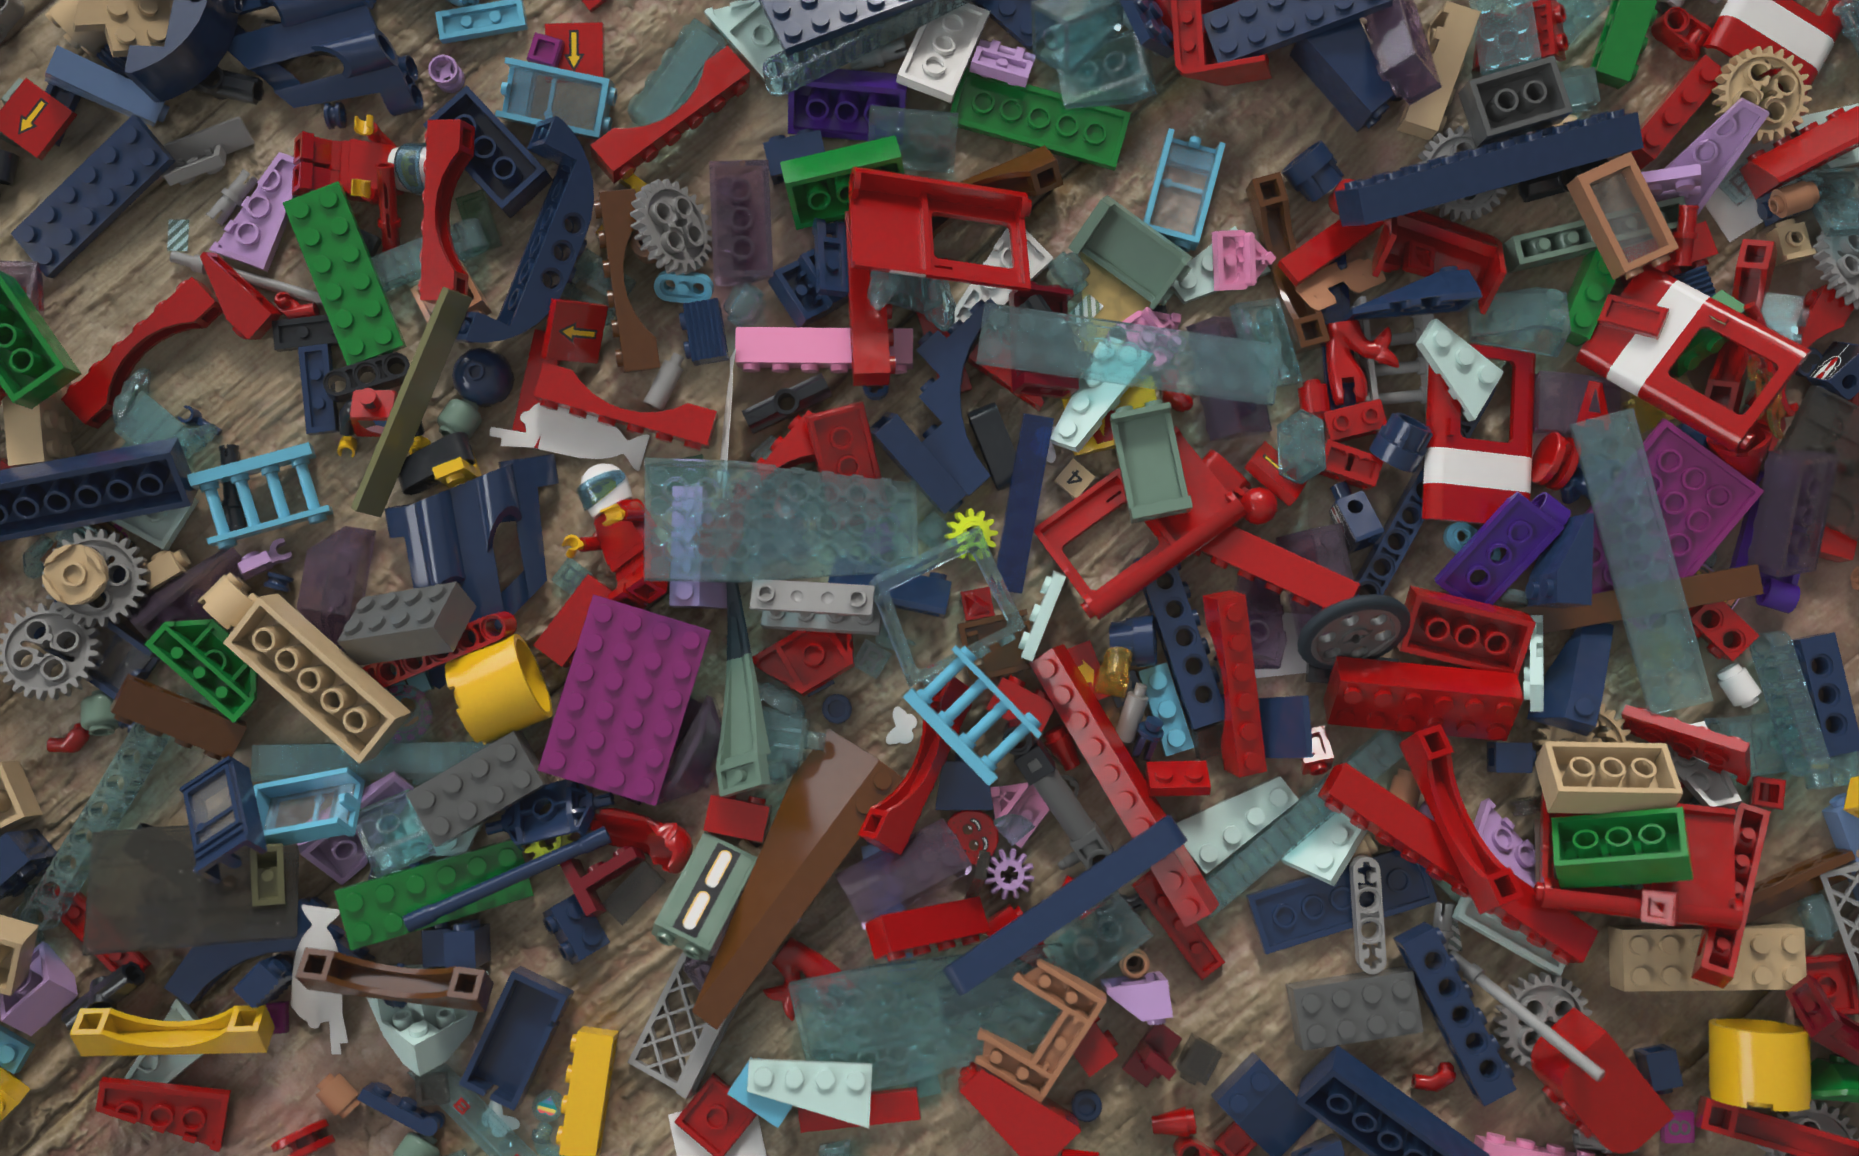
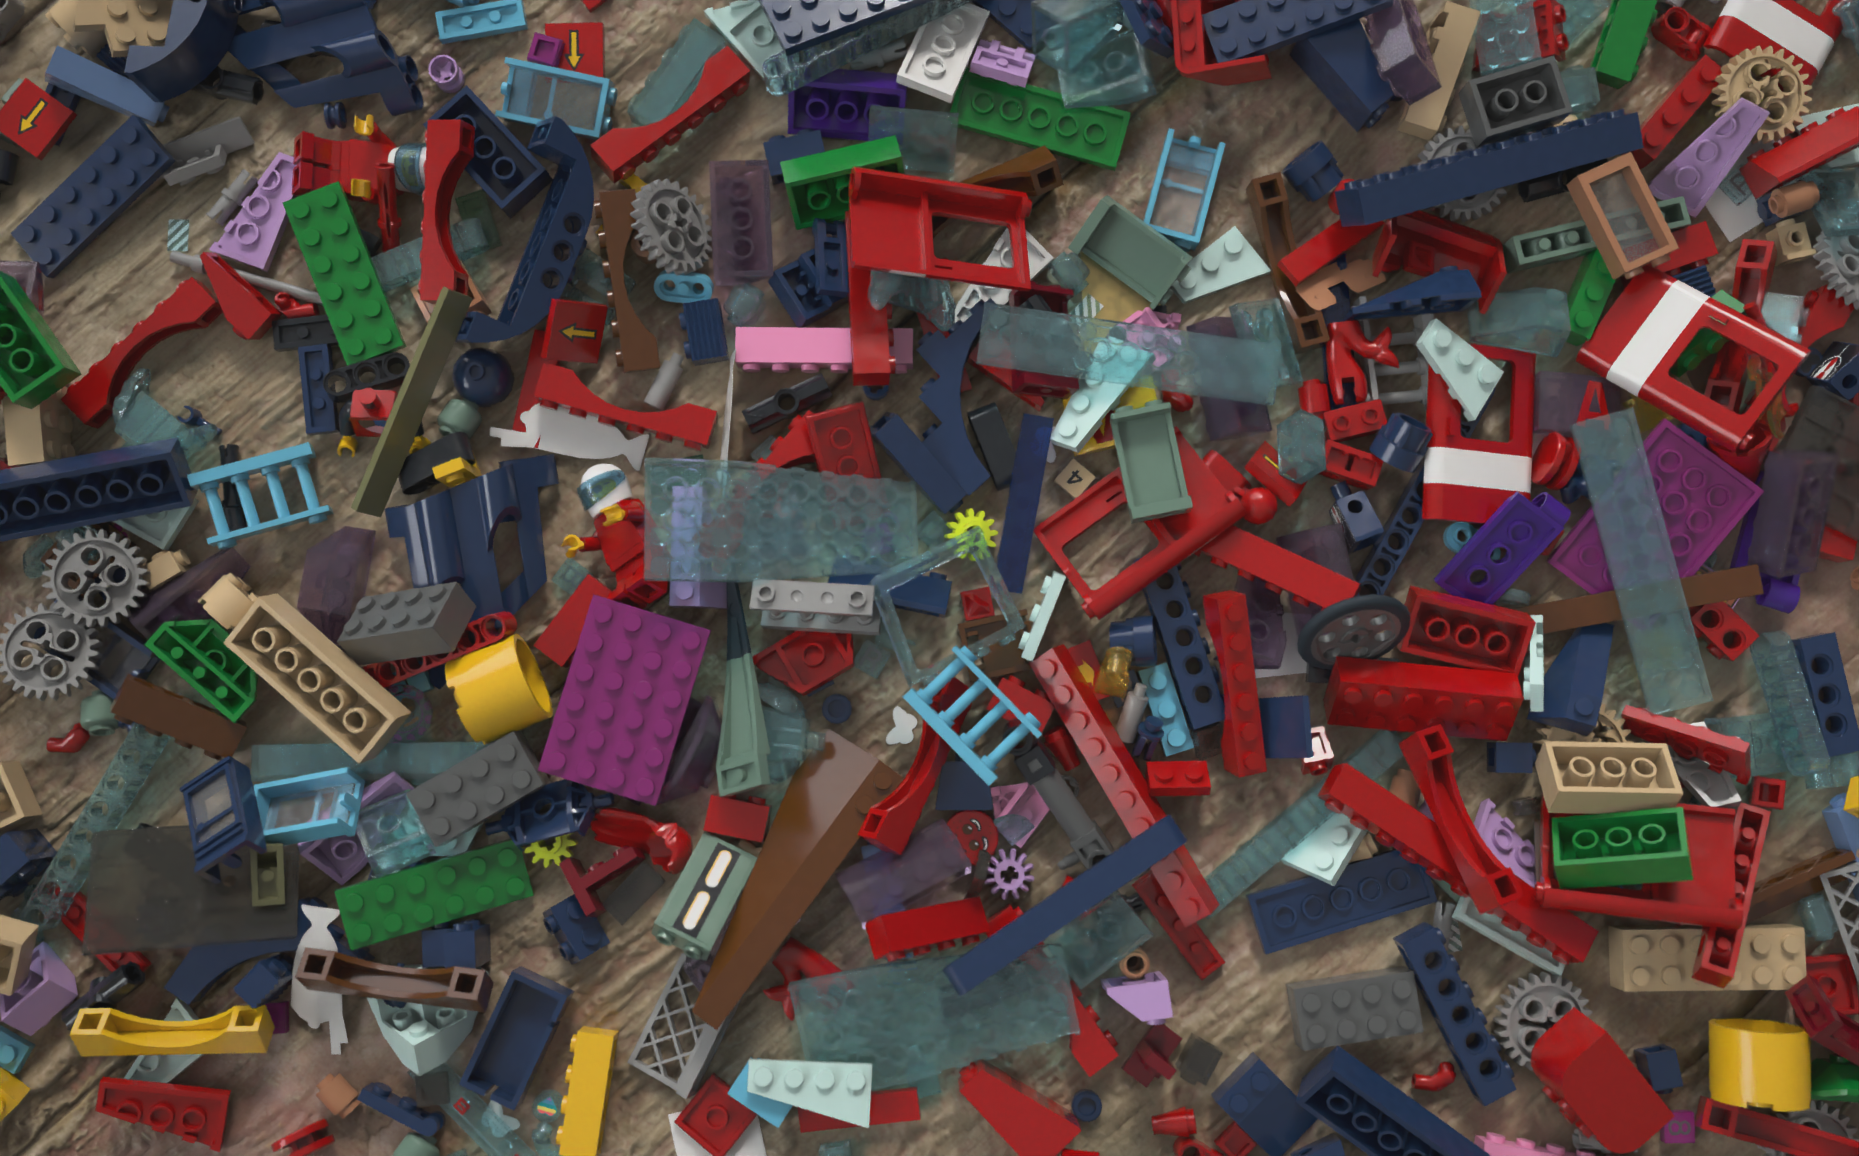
(75, 574): tan tile -> none
(257, 563): lavender plate -> none
(278, 581): dark blue bush -> none
(432, 912): dark blue piece -> none
(1038, 1071): nougat wedge -> none
(1234, 821): light aqua wing -> none
(1237, 259): bright pink slope -> none
(1365, 914): light grey beam -> none
(1475, 975): light grey bar -> none
(1565, 568): dark blue slope -> none
(1633, 316): red tile -> none
(1659, 907): tile -> none
(1674, 182): lavender plate -> none
(1685, 235): red pin -> none
(1738, 685): white brick -> none

